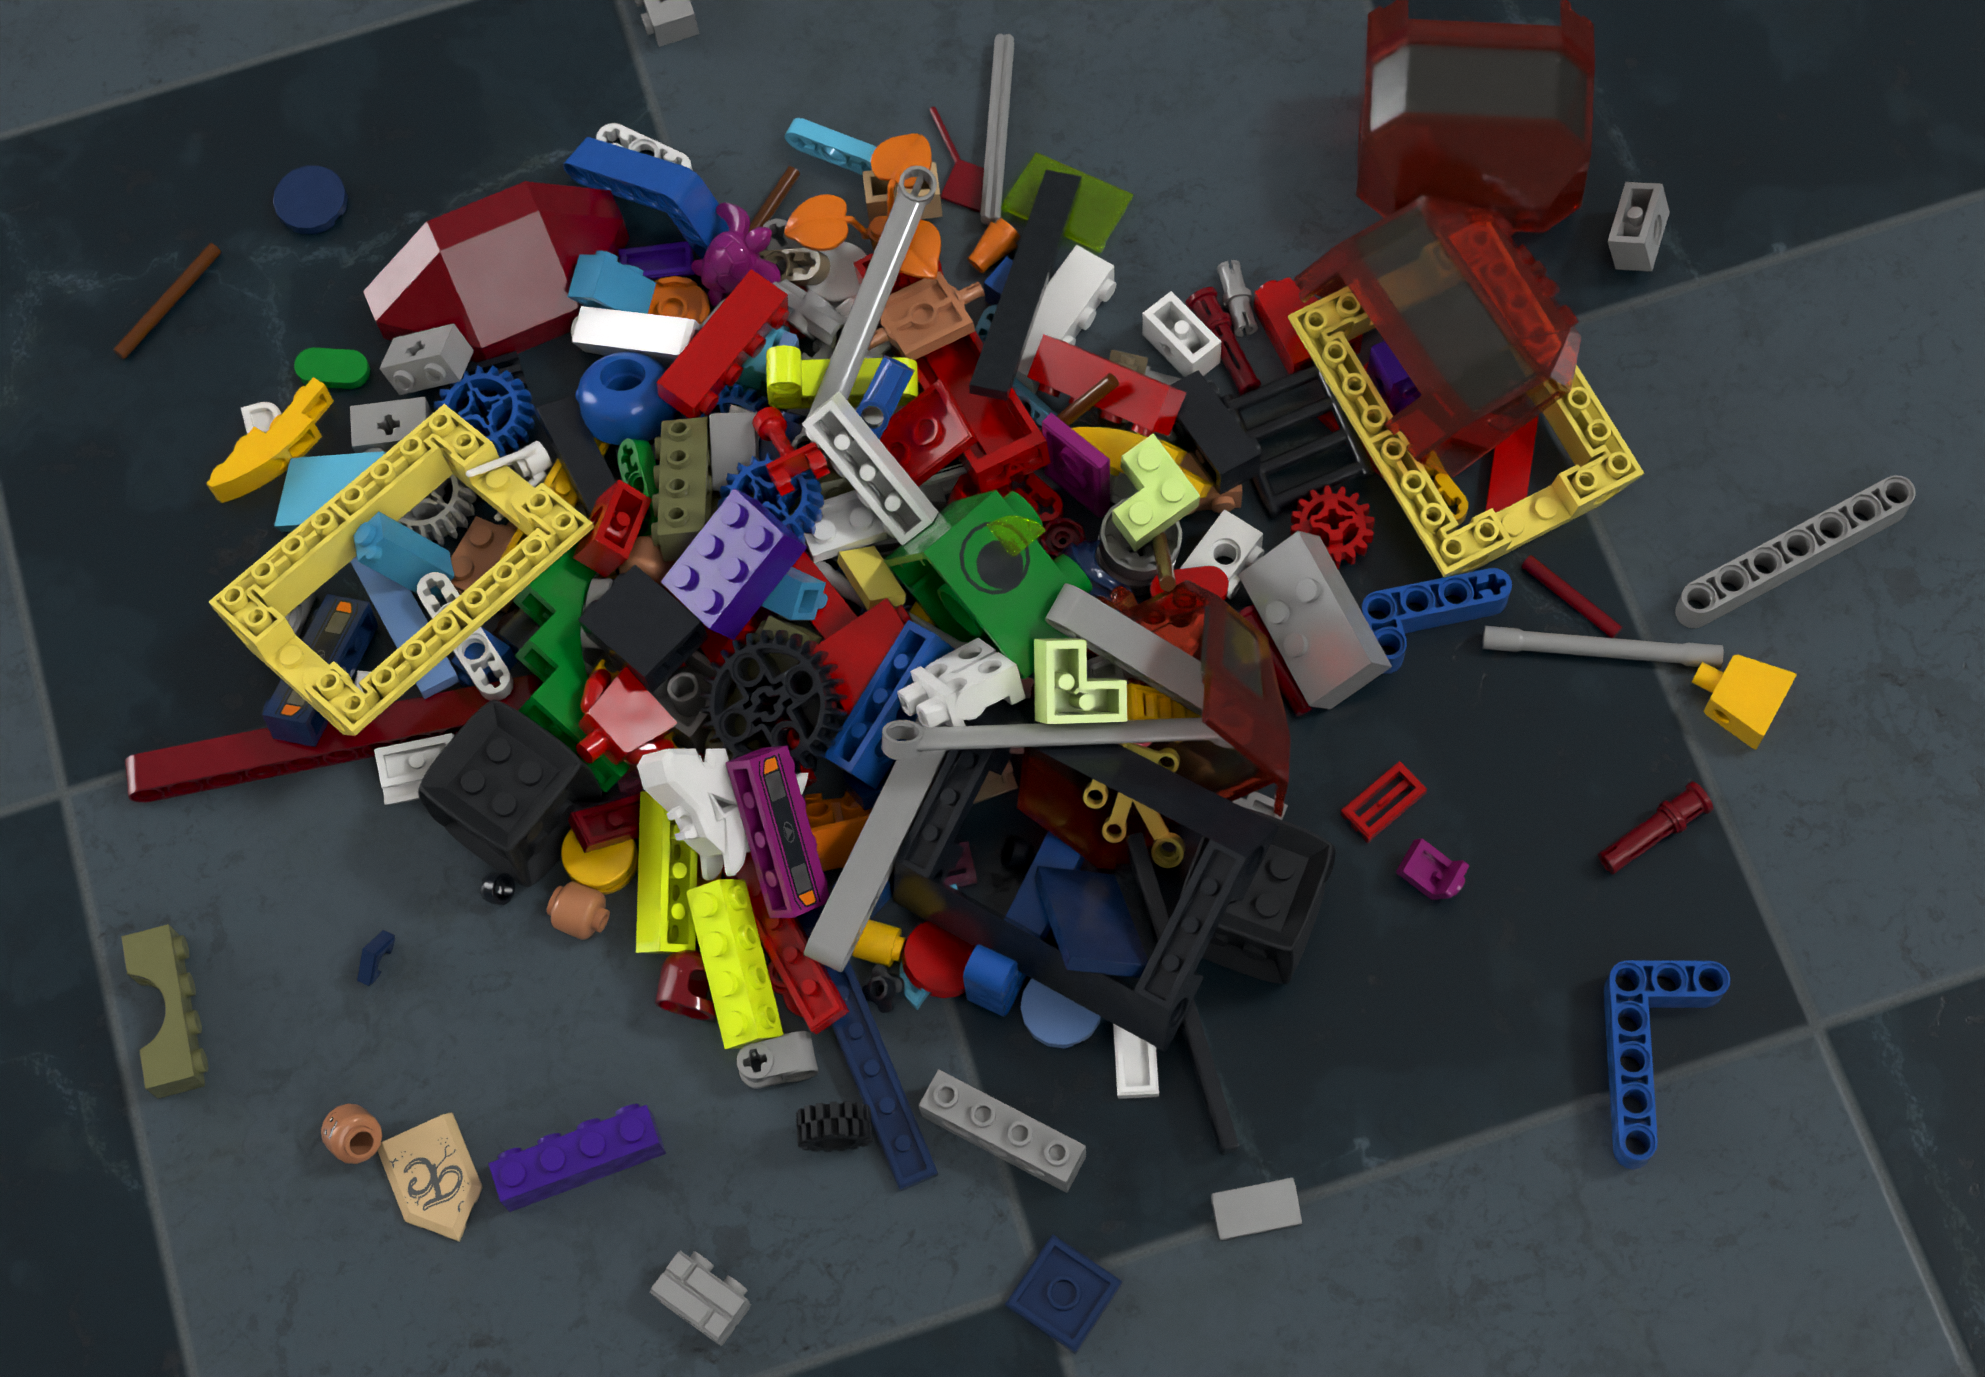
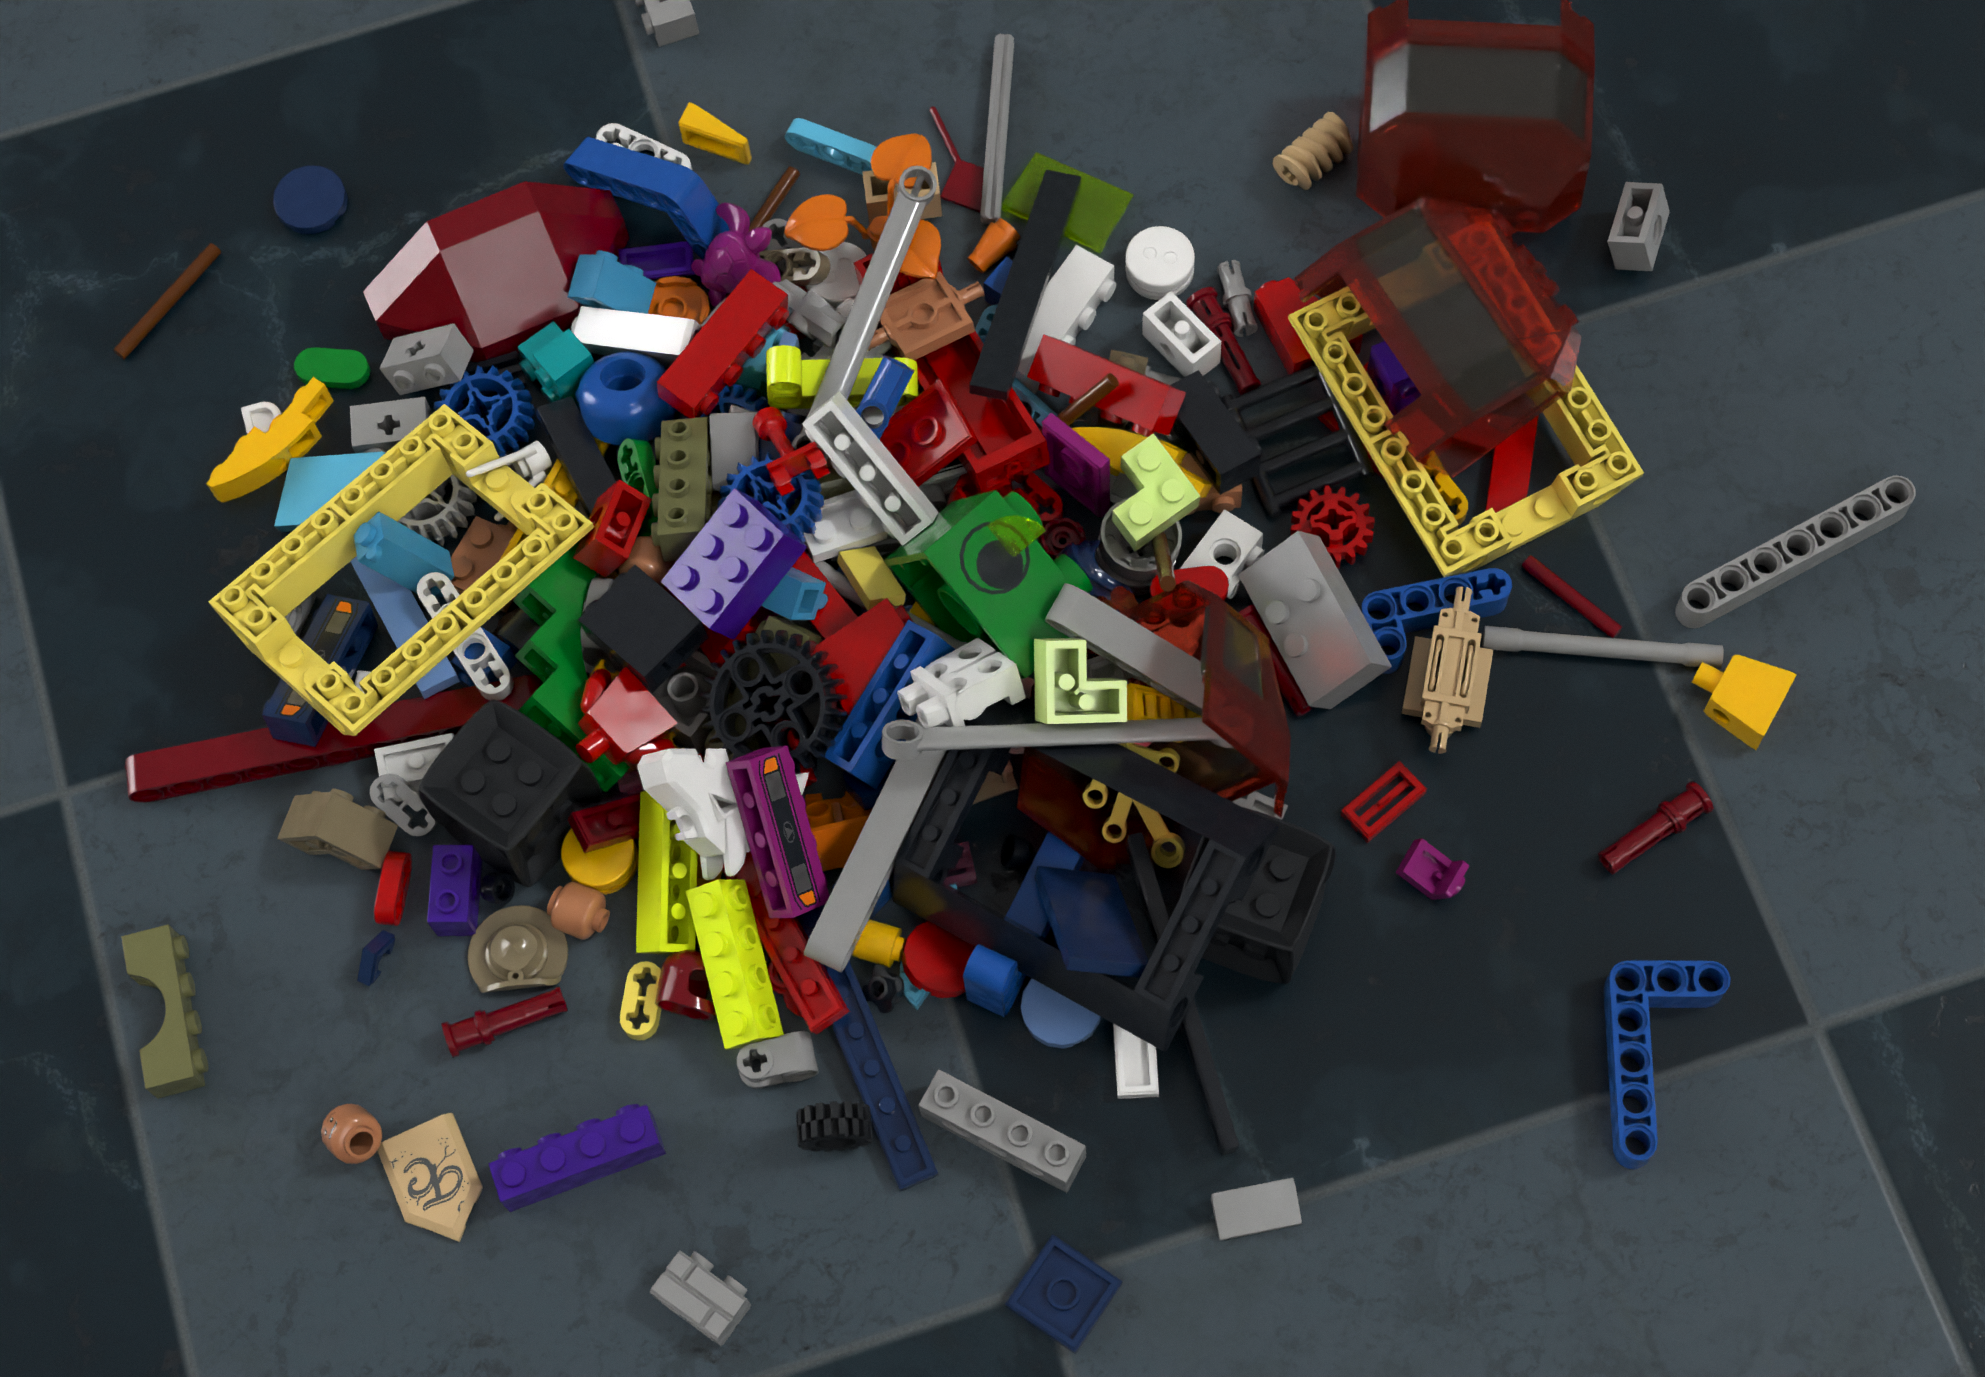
(338, 827): none -> dark tan brick
(393, 888): none -> red beam
(396, 811): none -> light grey beam
(454, 890): none -> dark purple brick
(485, 1026): none -> dark red pin
(517, 950): none -> dark tan hat
(555, 361): none -> teal brick
(633, 999): none -> light yellow beam
(710, 134): none -> yellow slope
(1159, 262): none -> white head
(1314, 151): none -> tan piece
(1449, 674): none -> tan piece

